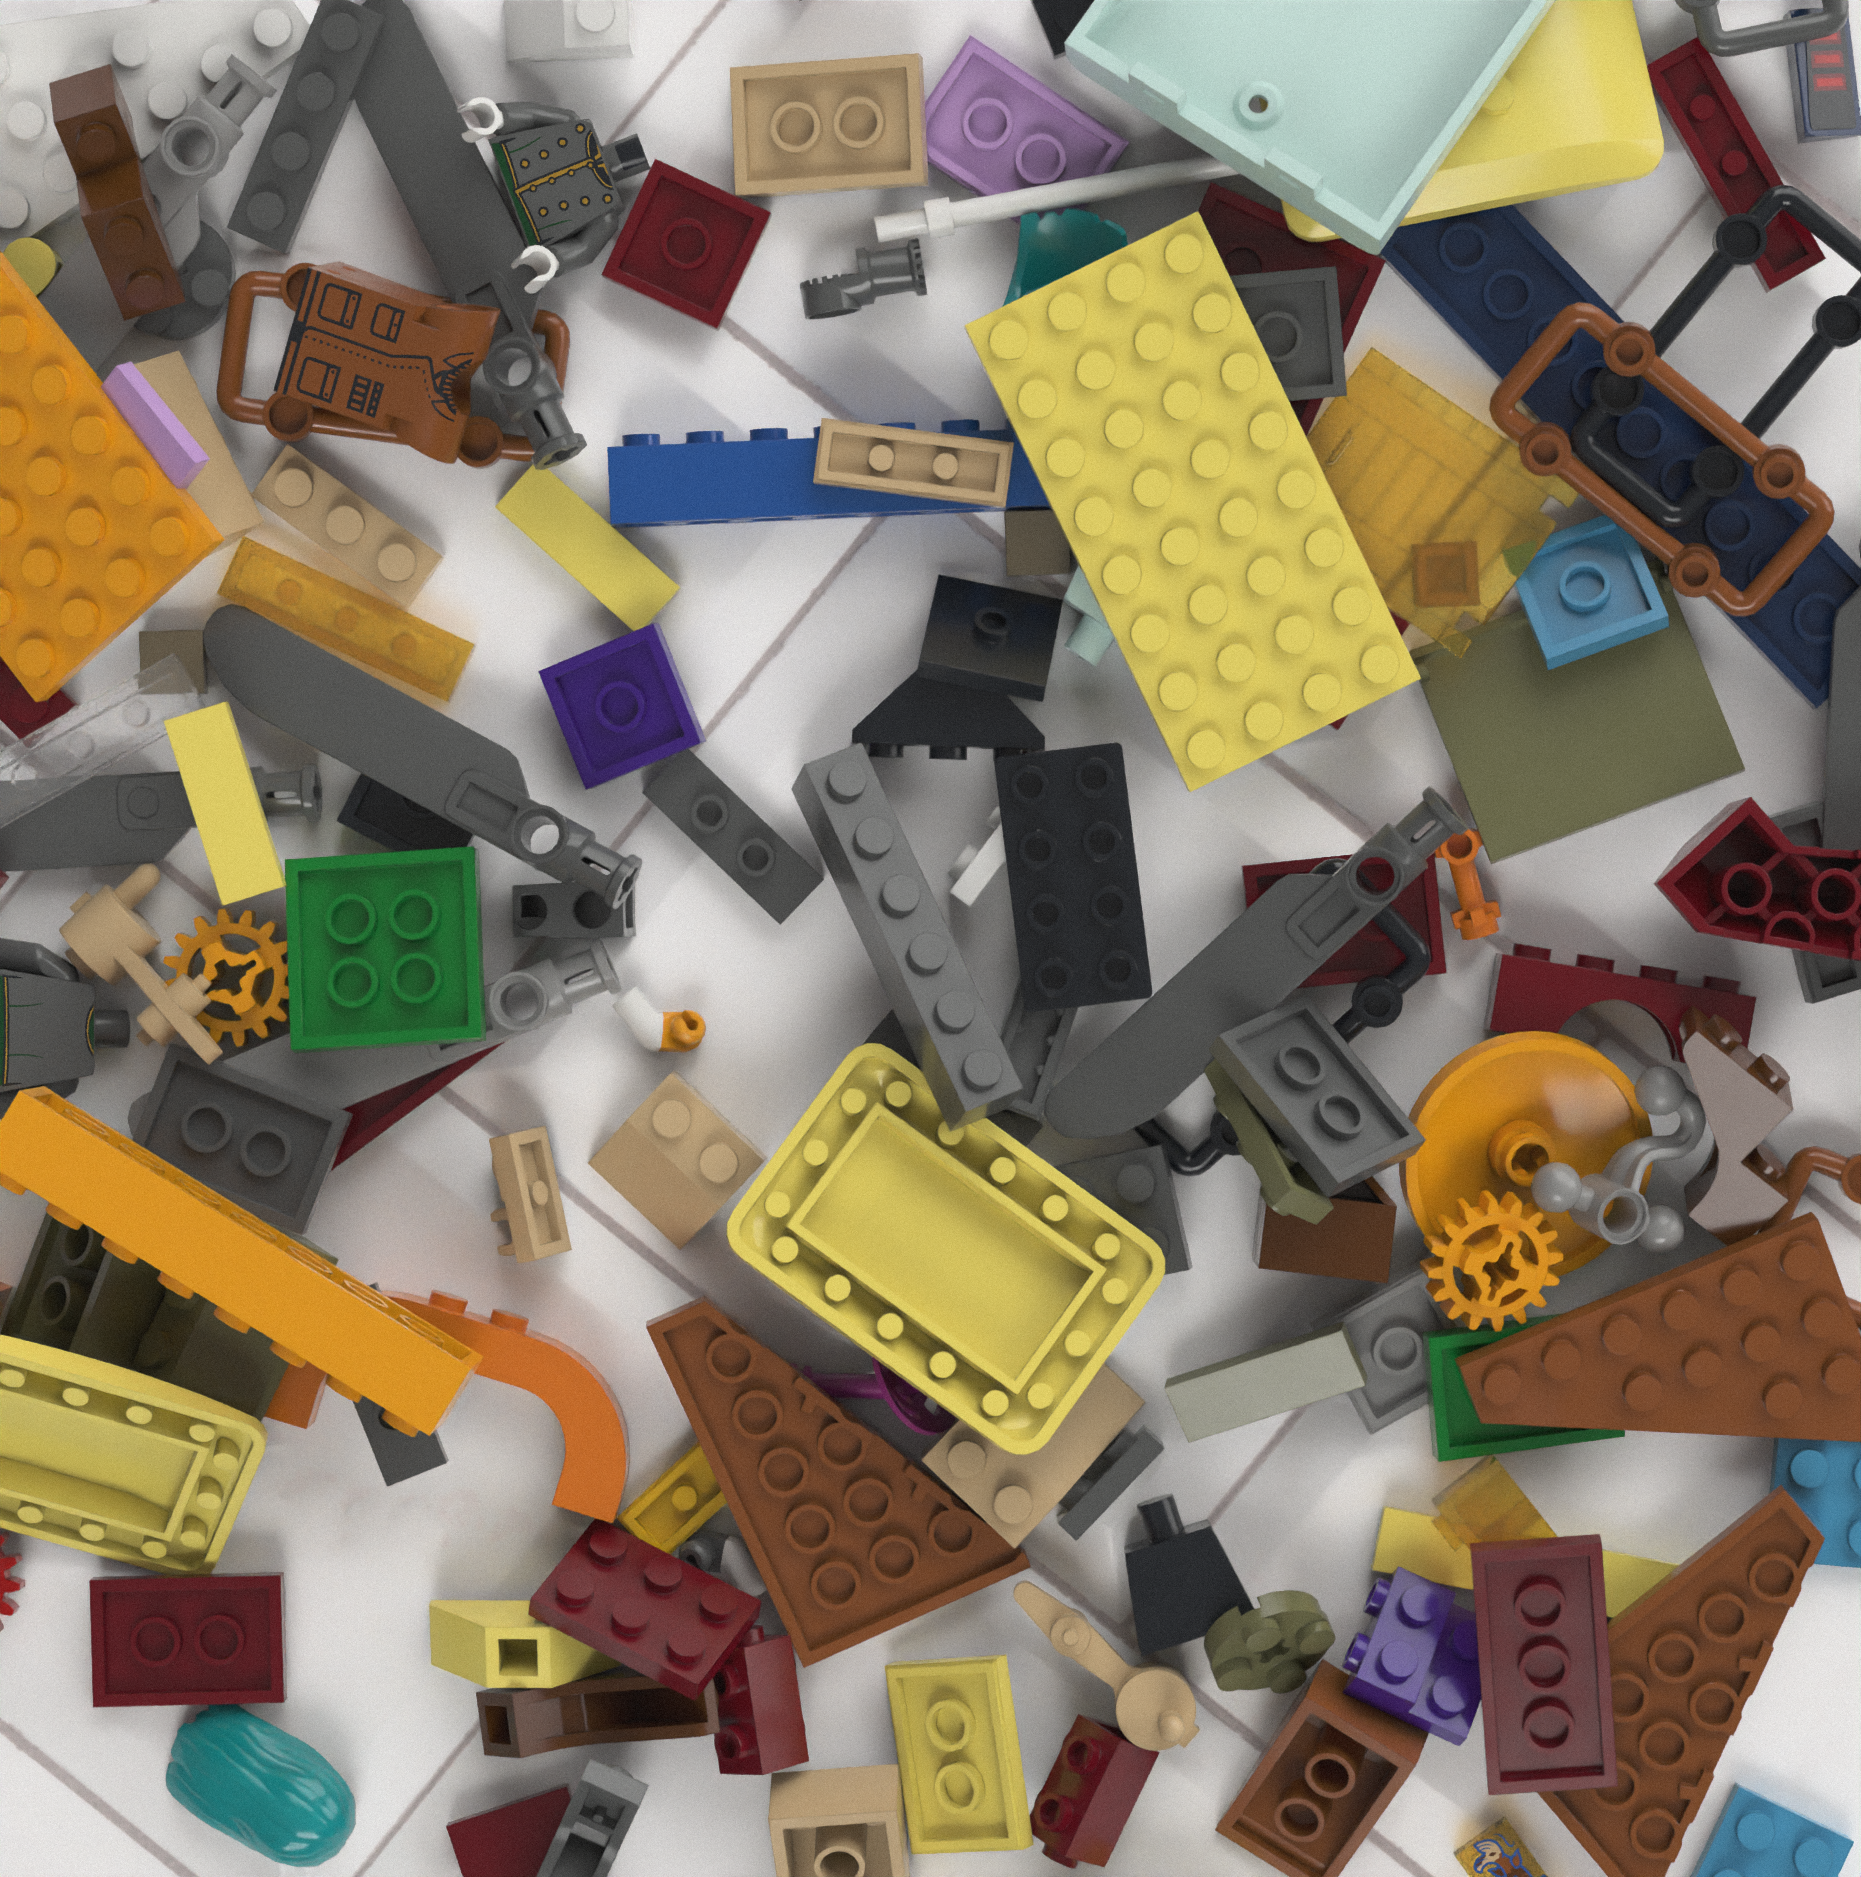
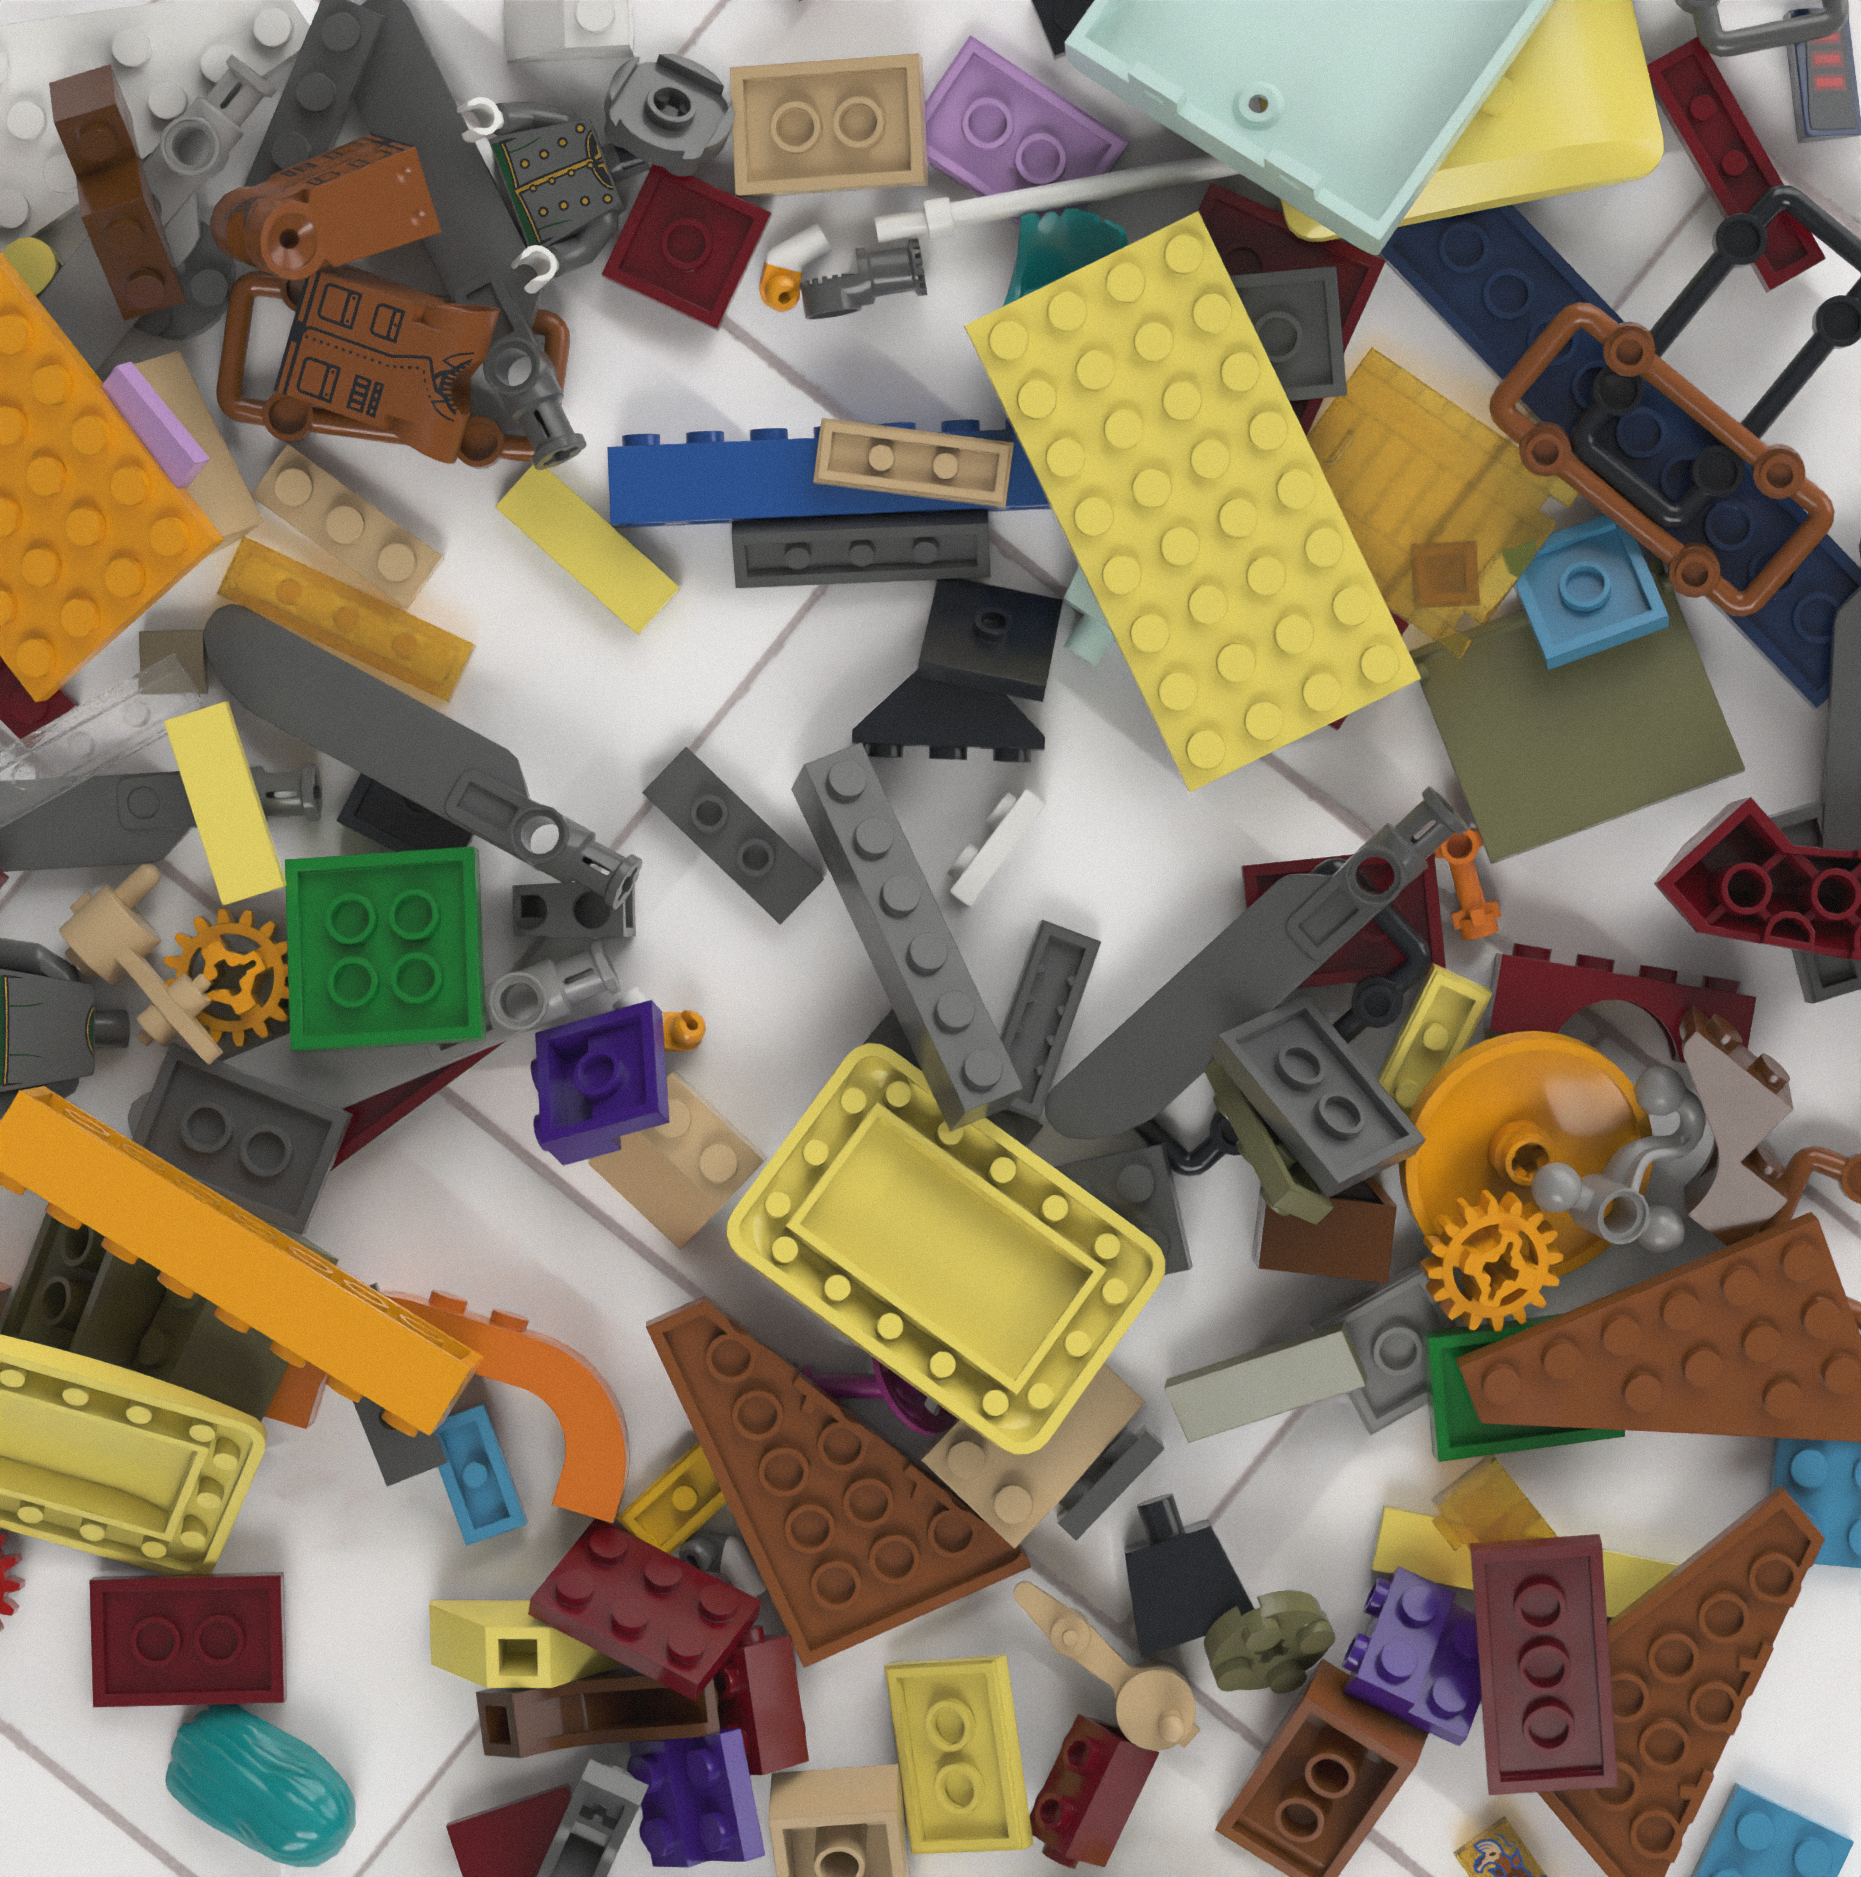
(328, 210): none -> dark orange piece
(478, 1476): none -> dark azure plate
(531, 1195): tan plate -> none
(600, 1081): none -> dark purple plate
(622, 706): dark purple plate -> none
(660, 139): none -> dark grey plate
(697, 1800): none -> dark purple plate
(784, 267): none -> arm
(861, 548): none -> dark grey plate
(1035, 544): dark tan tile -> none
(1073, 877): black bracket -> none
(1432, 1033): none -> light yellow tile

